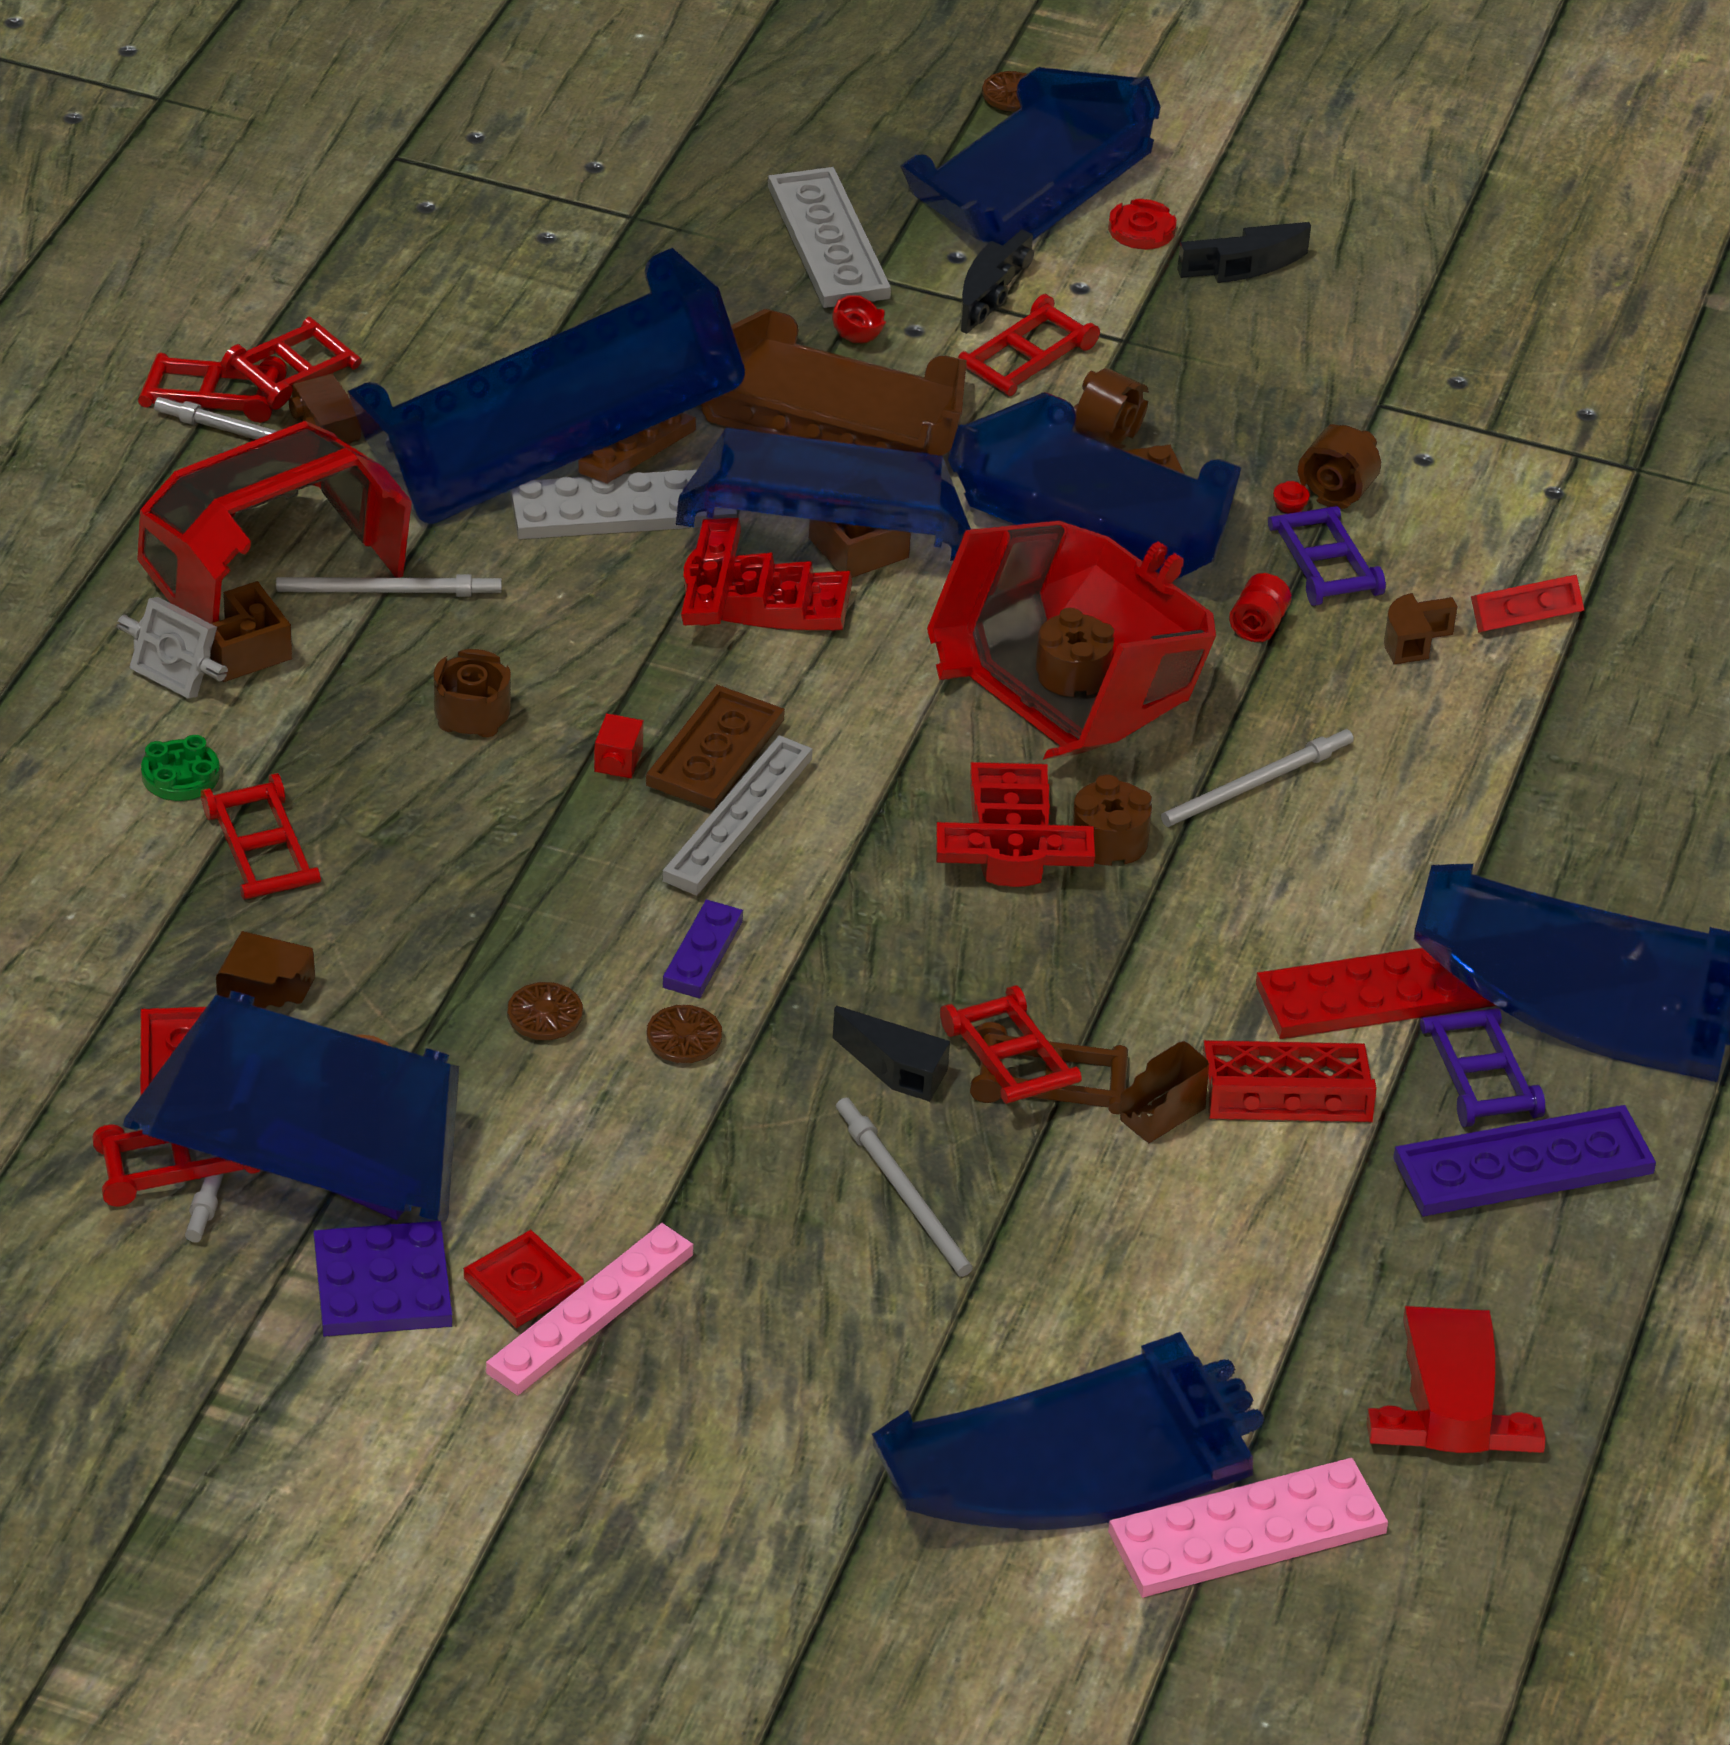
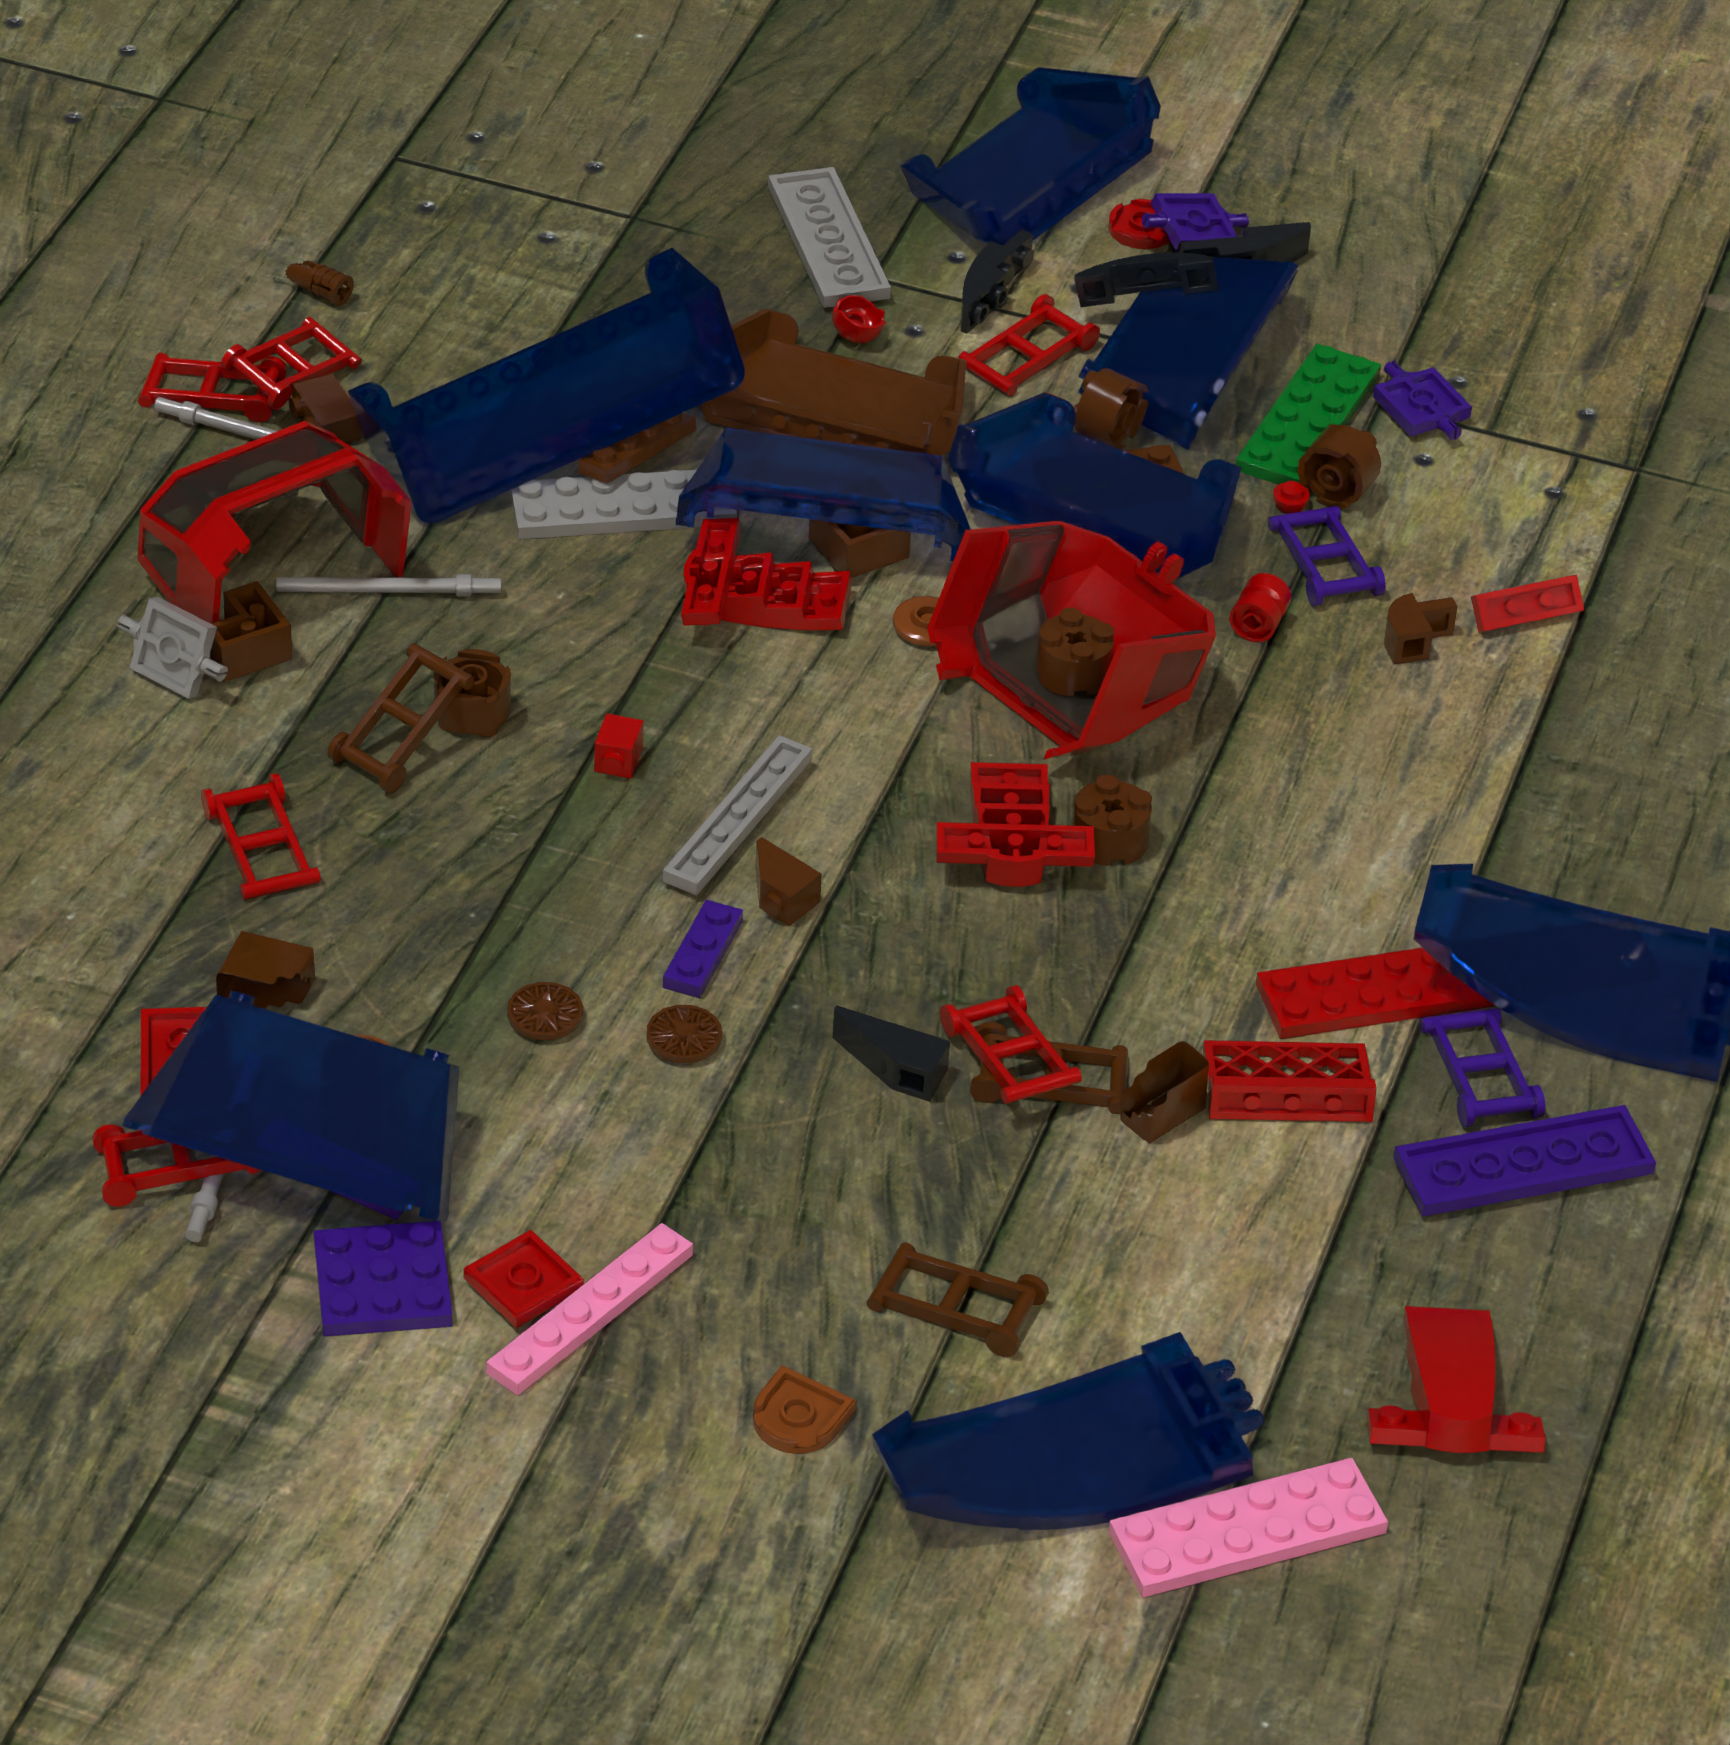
(179, 768): green tile -> none
(322, 281): none -> reddish brown hinge
(393, 773): none -> reddish brown piece
(715, 747): reddish brown plate -> none
(784, 883): none -> reddish brown slope
(799, 1413): none -> dark orange tile
(865, 1135): light grey bar -> none
(913, 617): none -> dark orange wheel
(1000, 1339): none -> reddish brown piece
(1001, 90): reddish brown wheel -> none
(1143, 274): none -> black slope
(1192, 217): none -> dark purple plate
(1193, 341): none -> clear blue windscreen
(1315, 751): light grey bar -> none
(1319, 394): none -> green plate
(1422, 401): none -> dark purple plate

